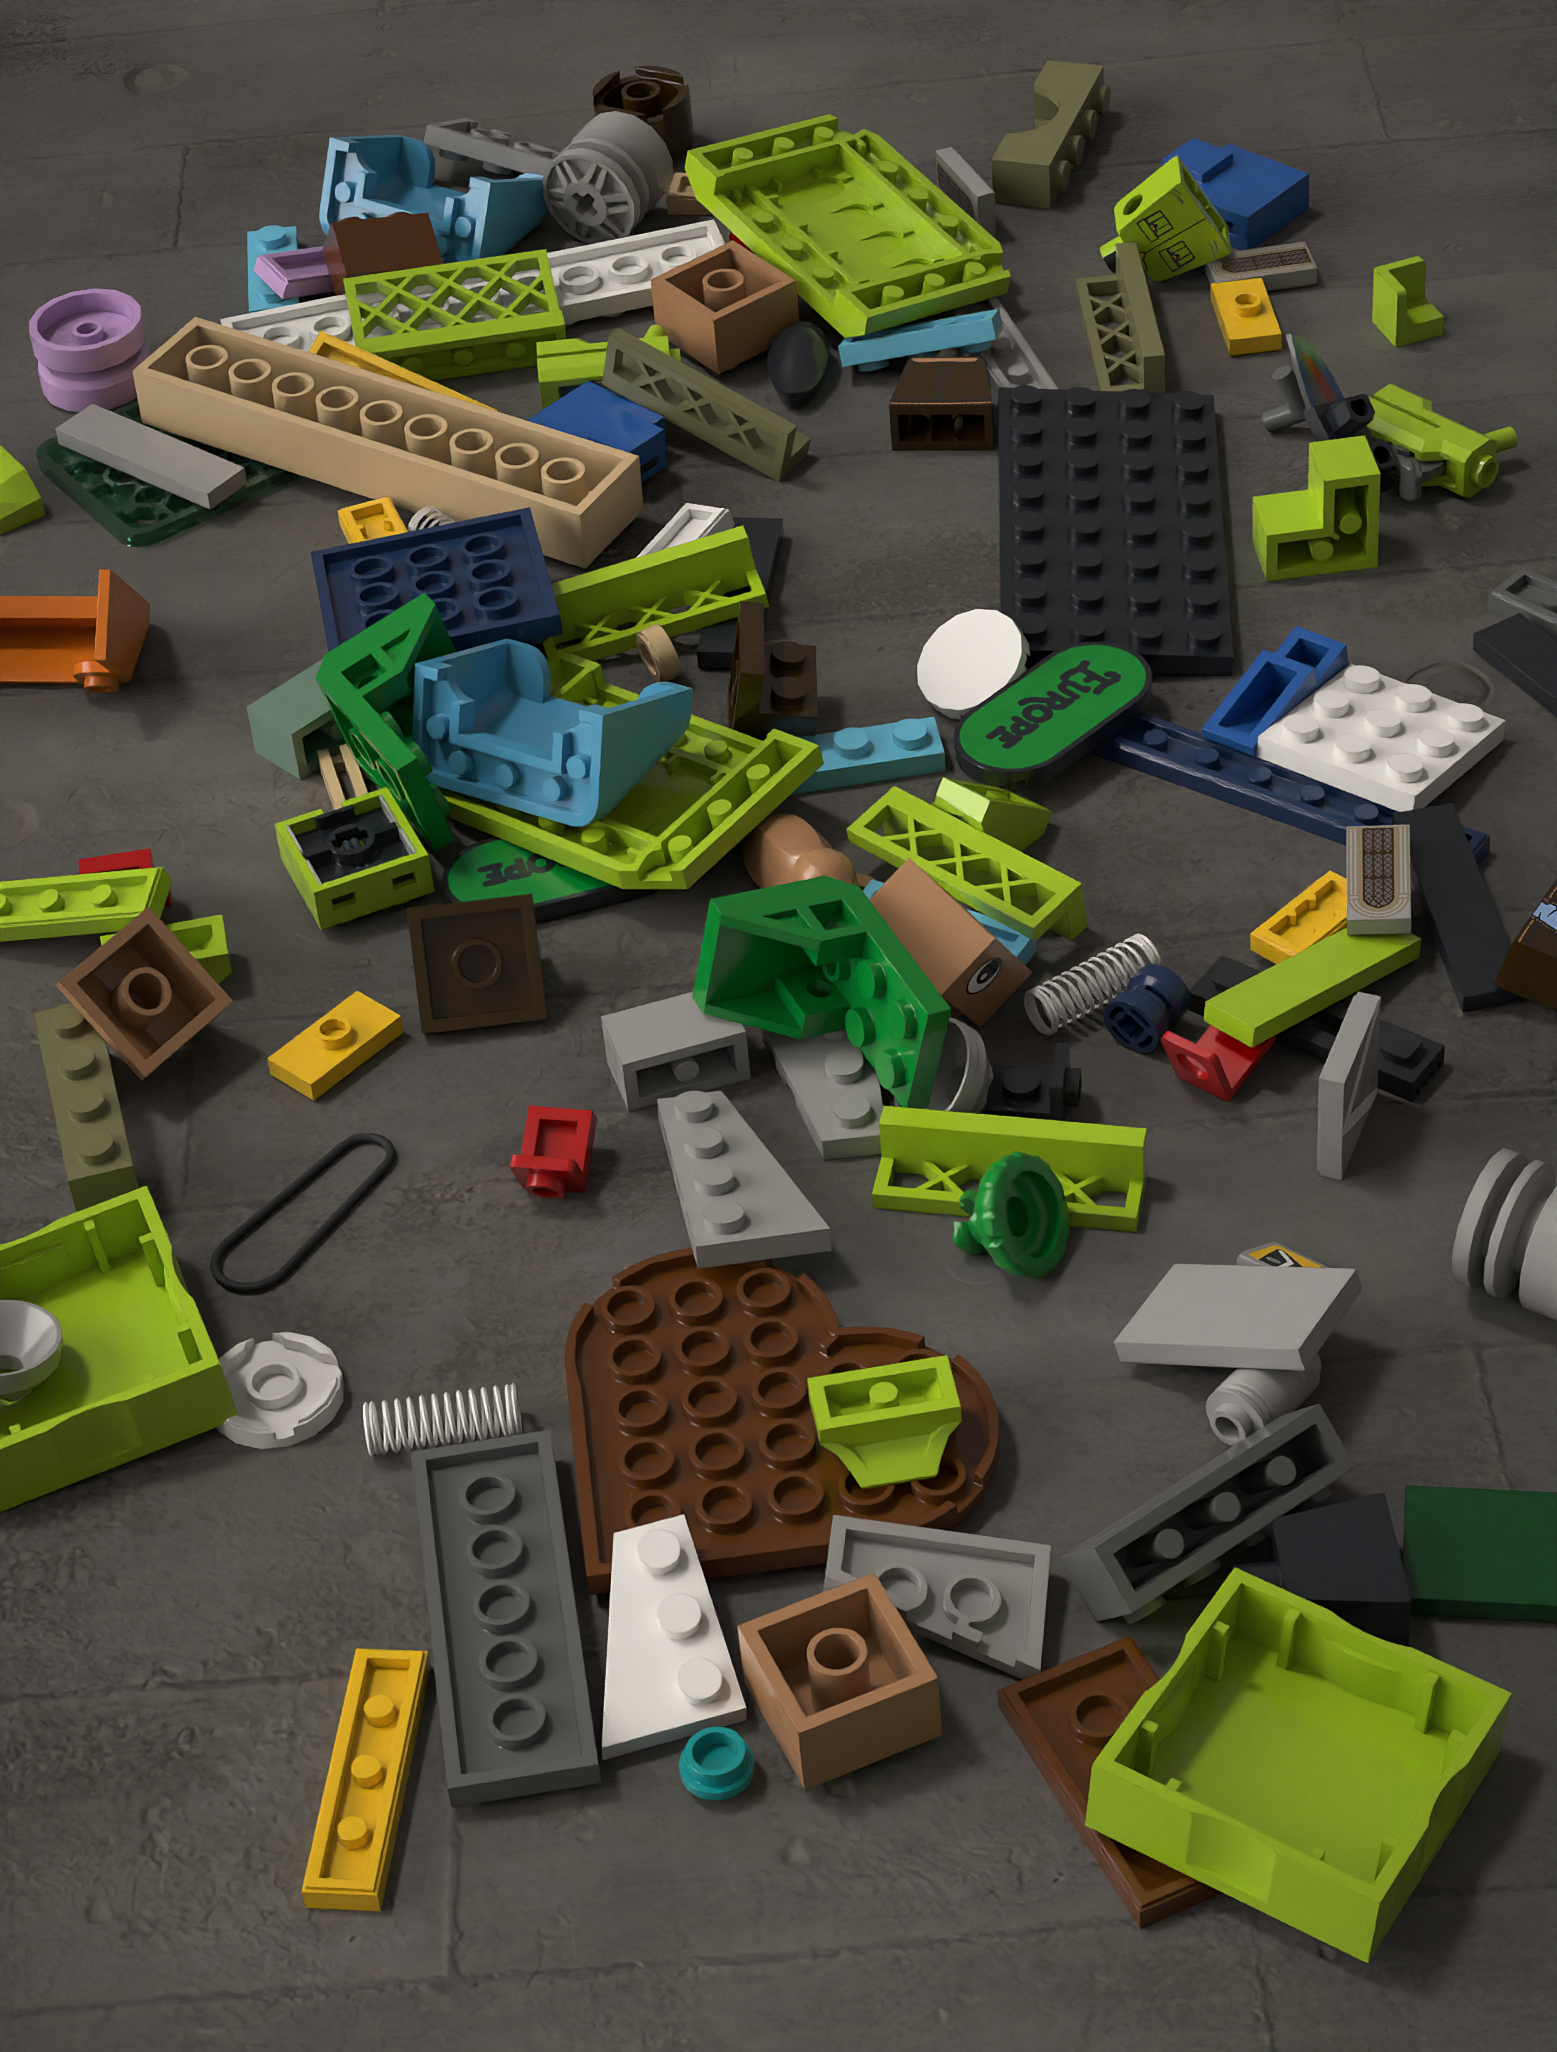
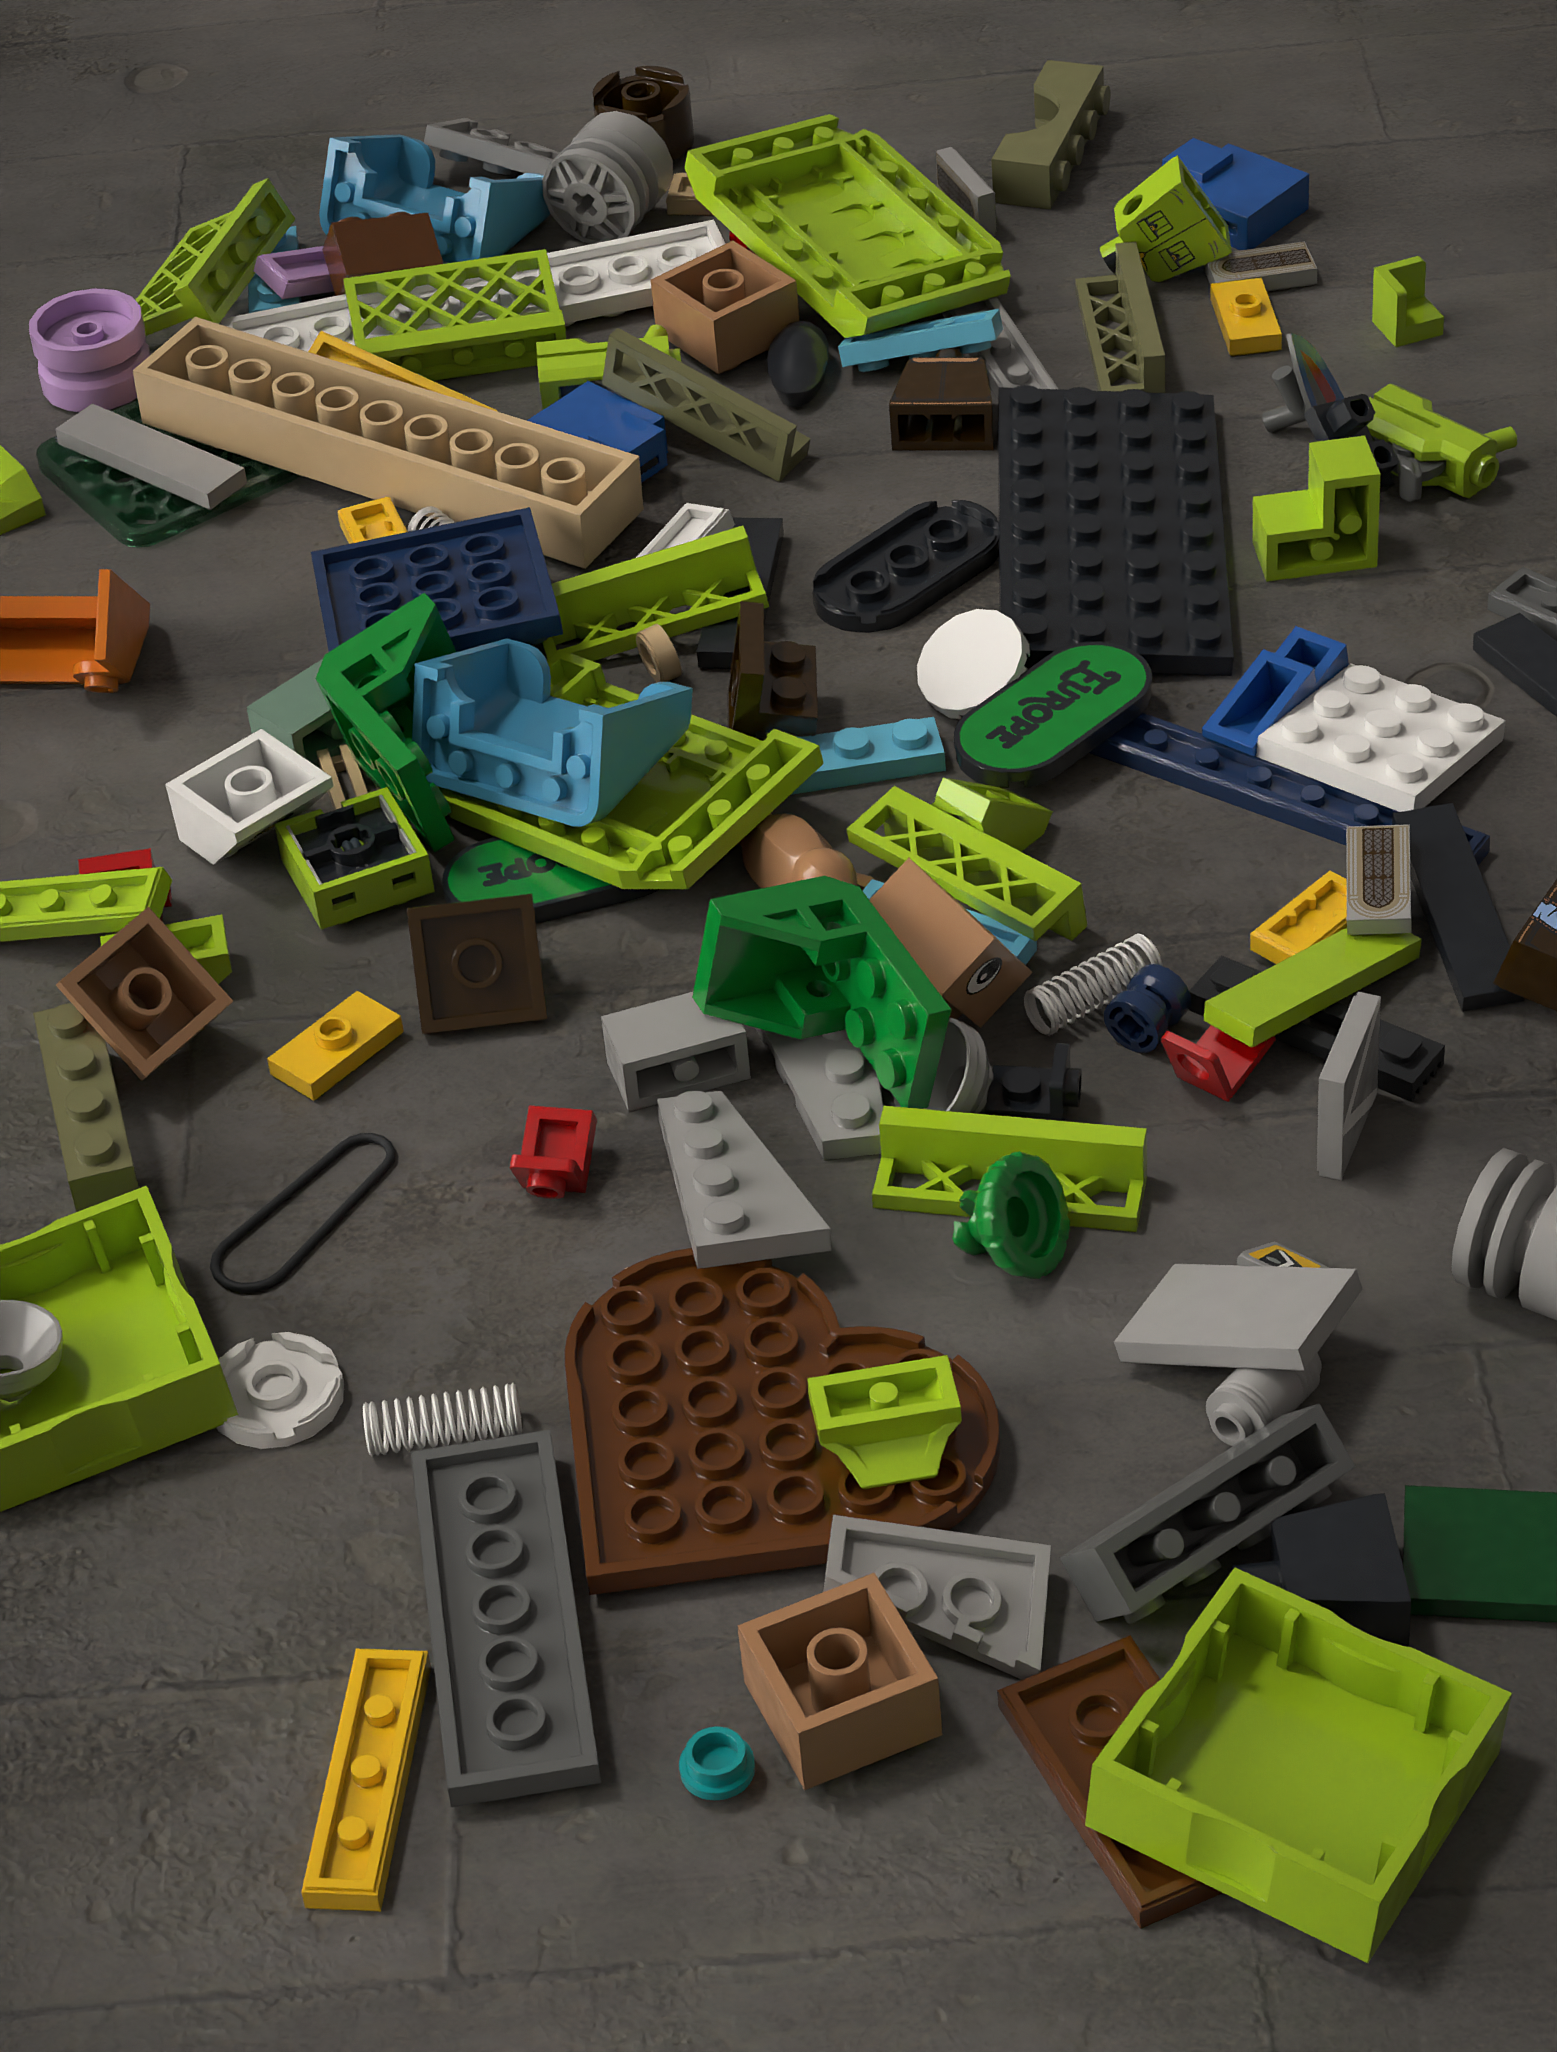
(215, 261): none -> lime fence
(243, 795): none -> white slope
(664, 1644): white wing -> none
(906, 566): none -> black tile

